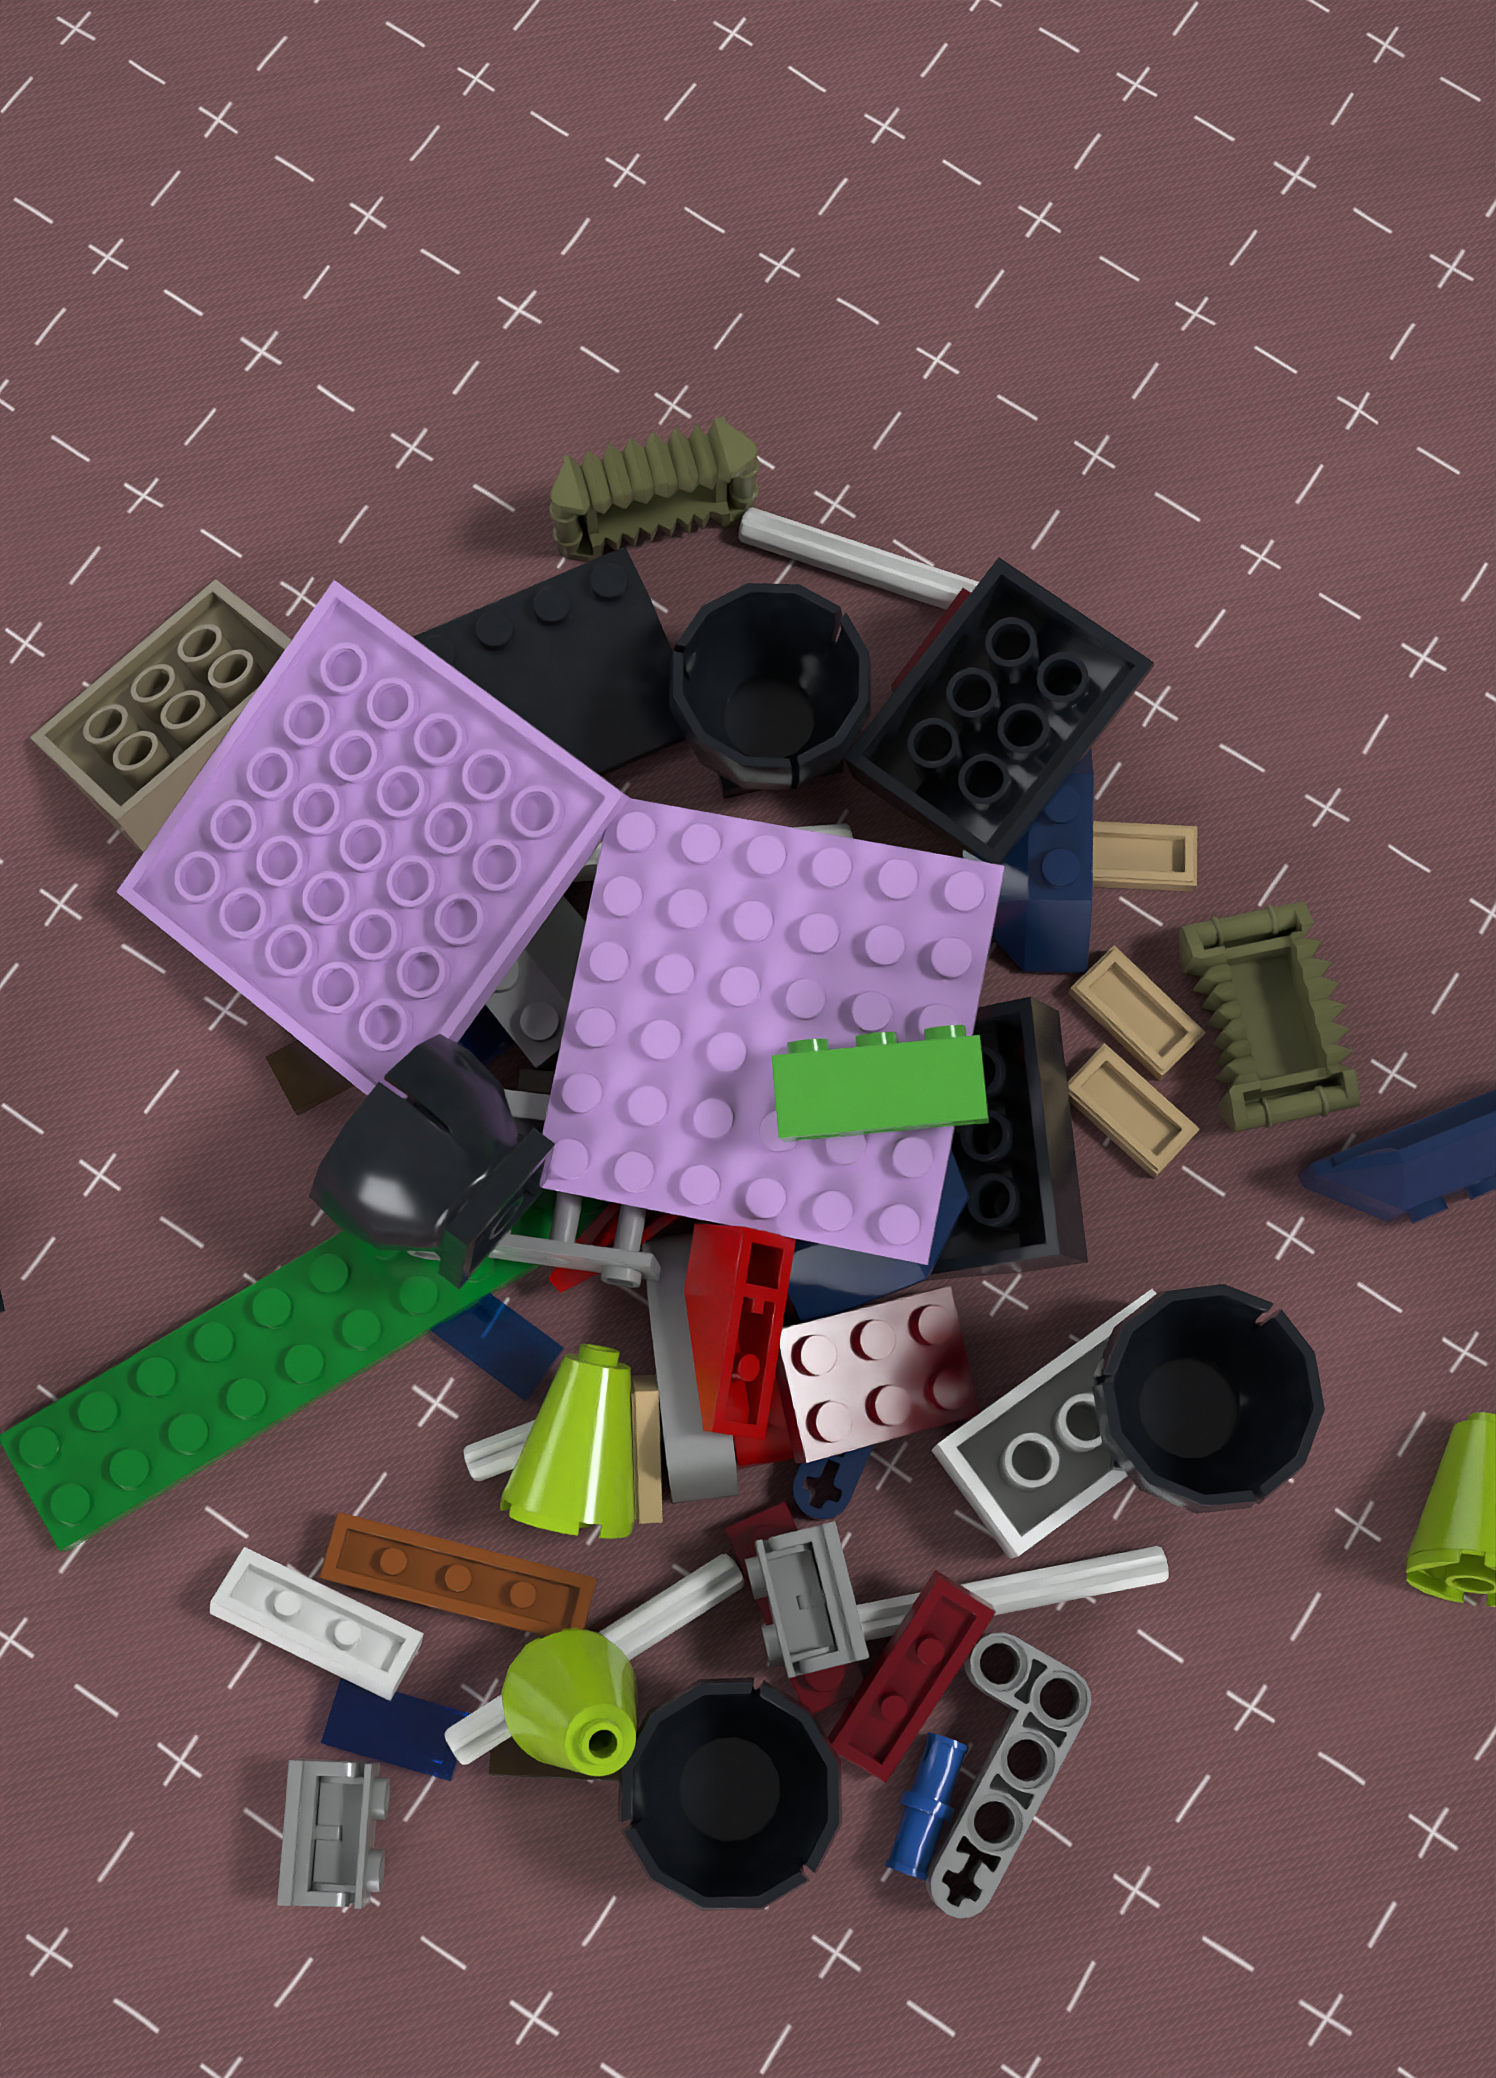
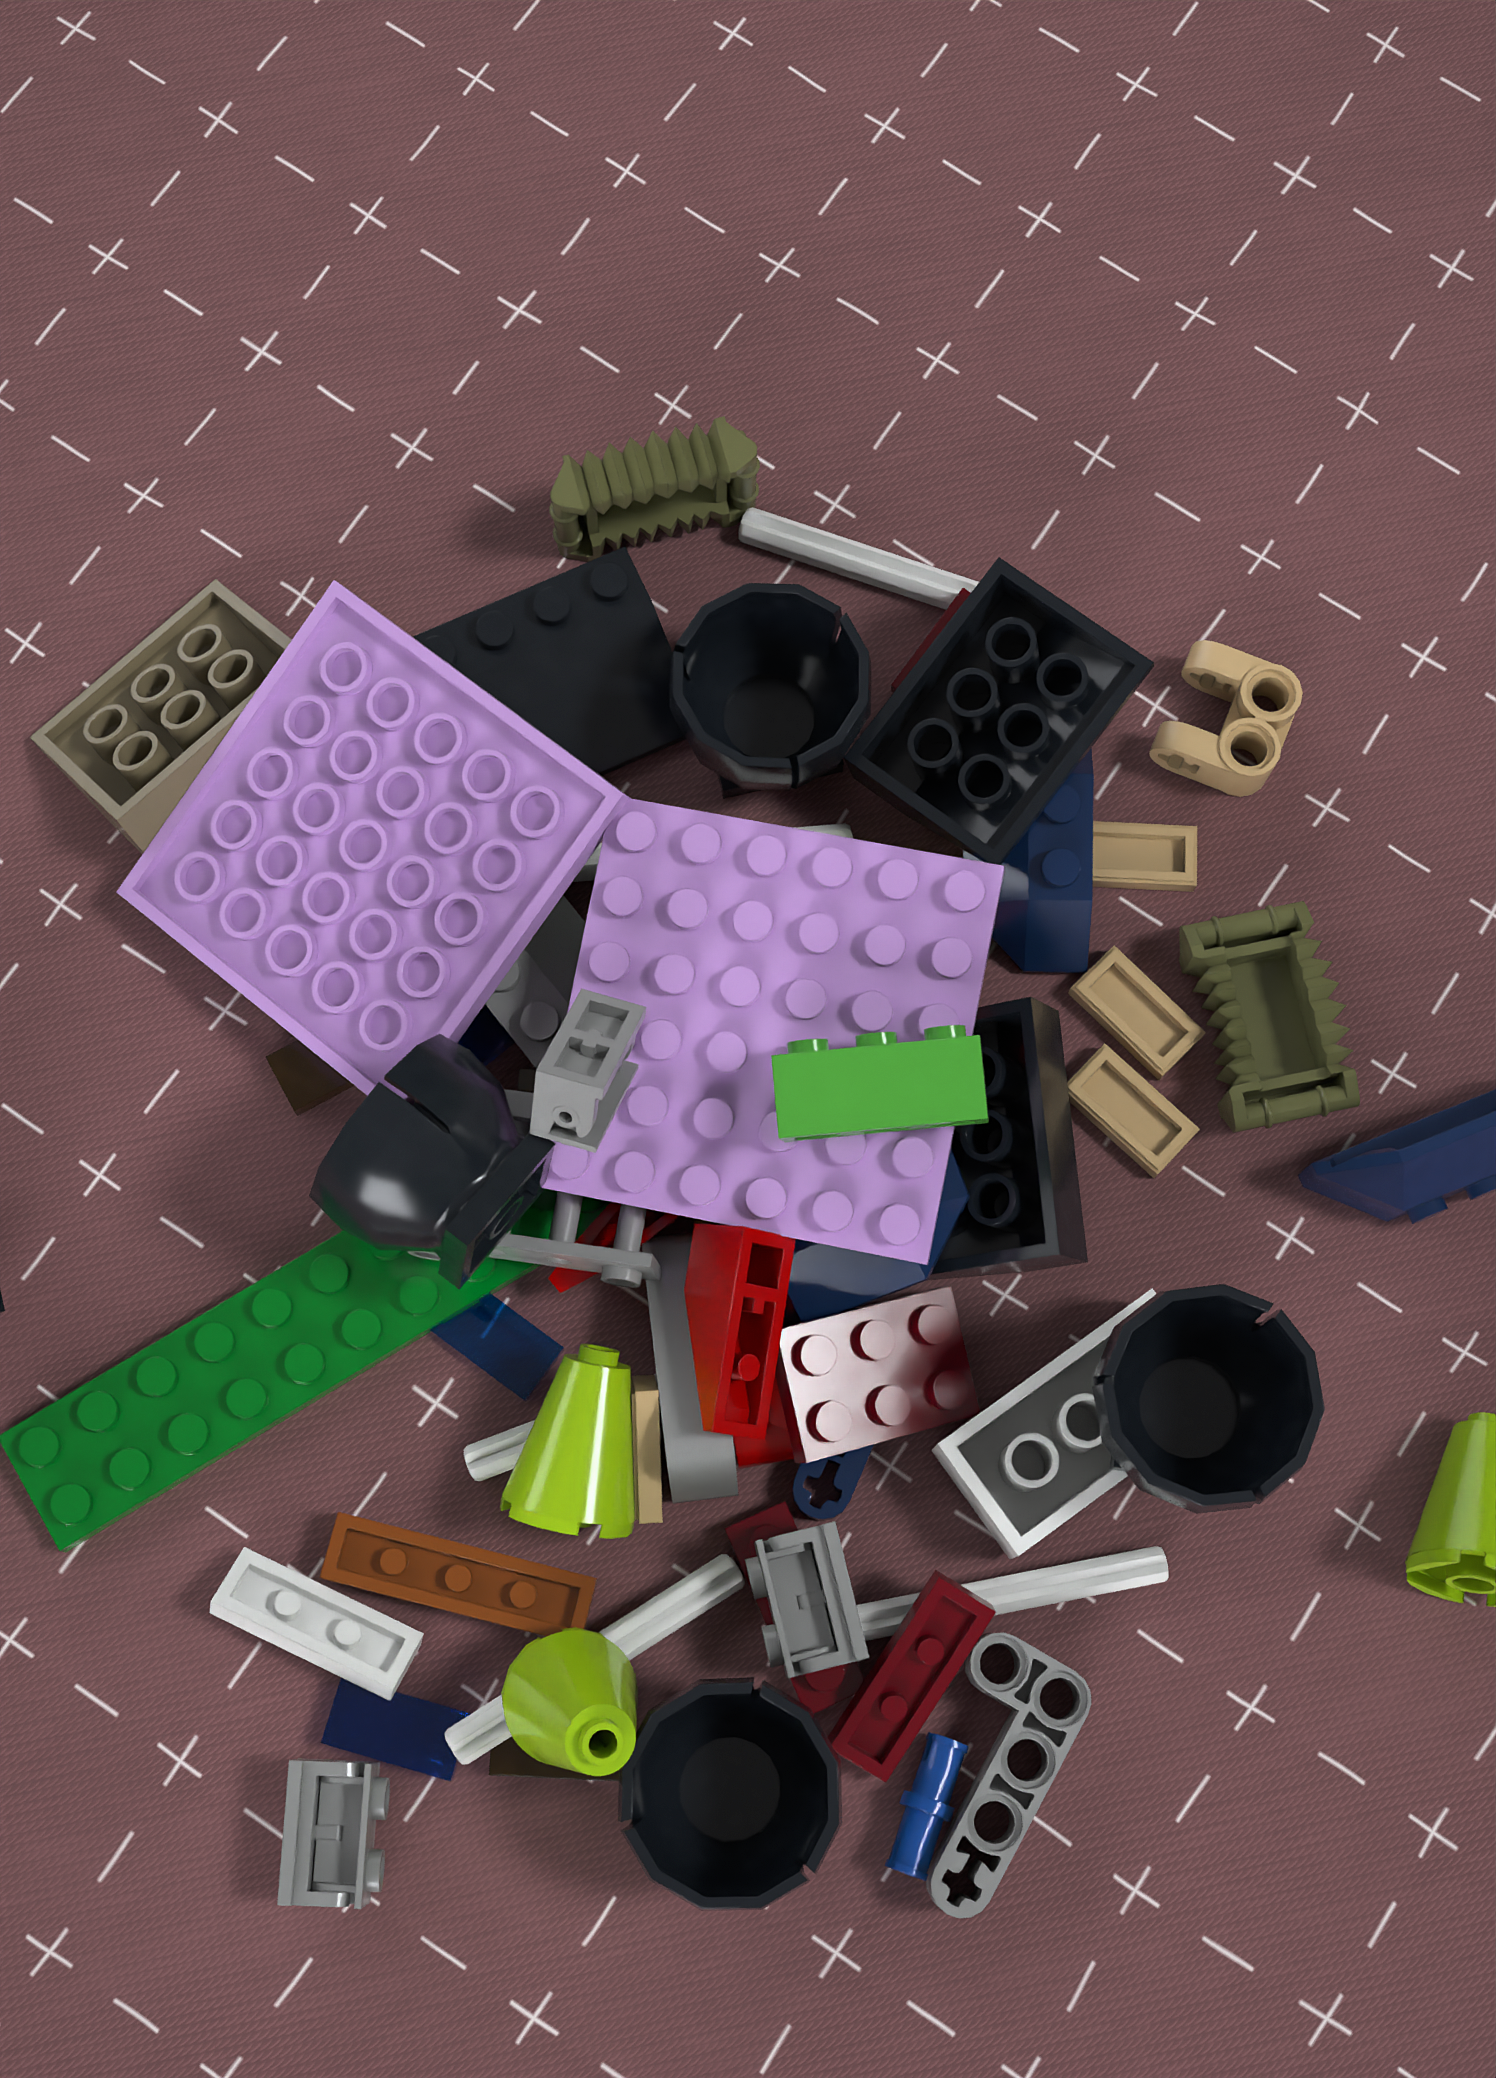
(586, 1071): none -> light grey hinge
(1234, 678): none -> tan piece

